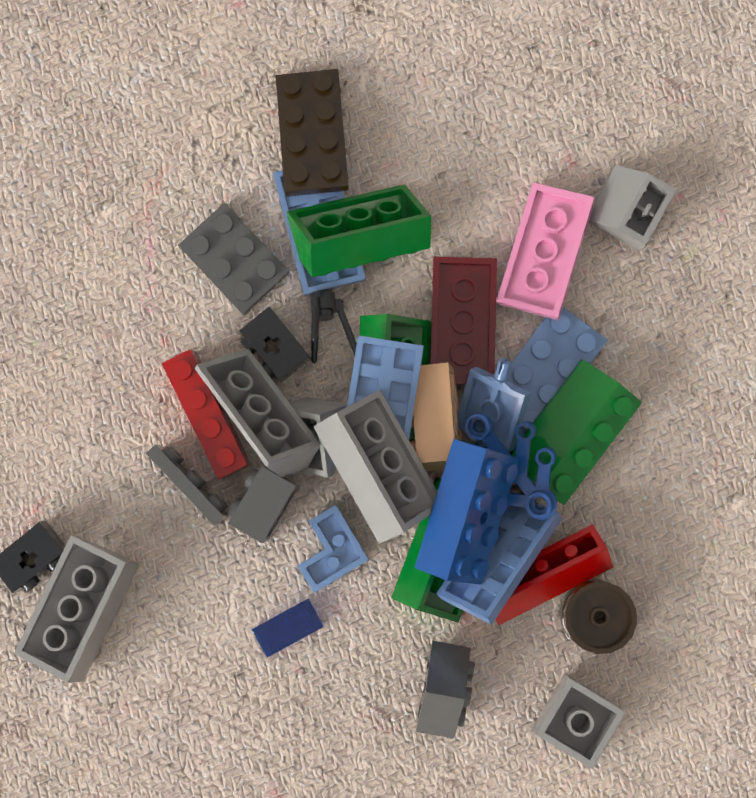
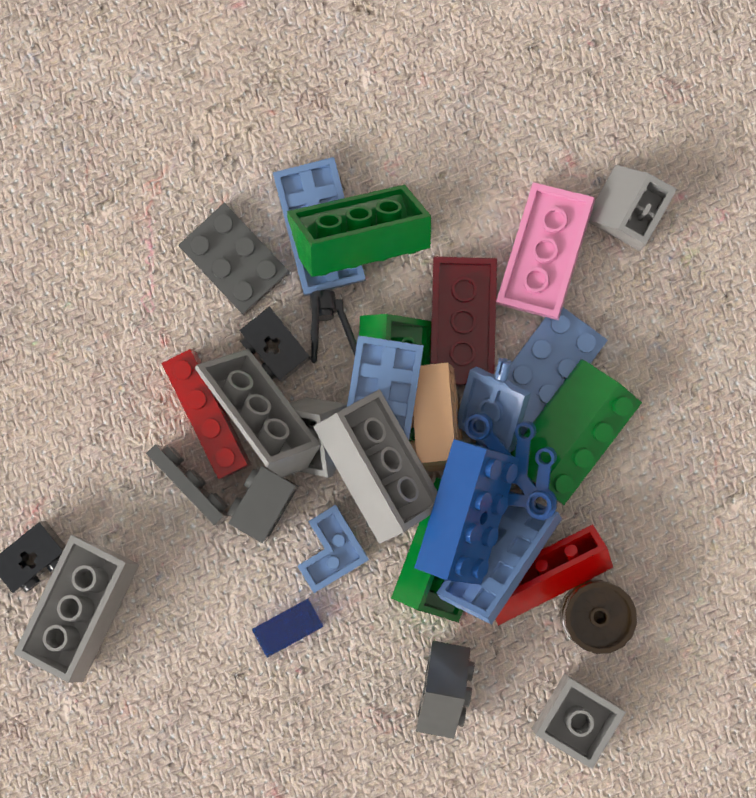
(312, 132): dark brown plate -> none

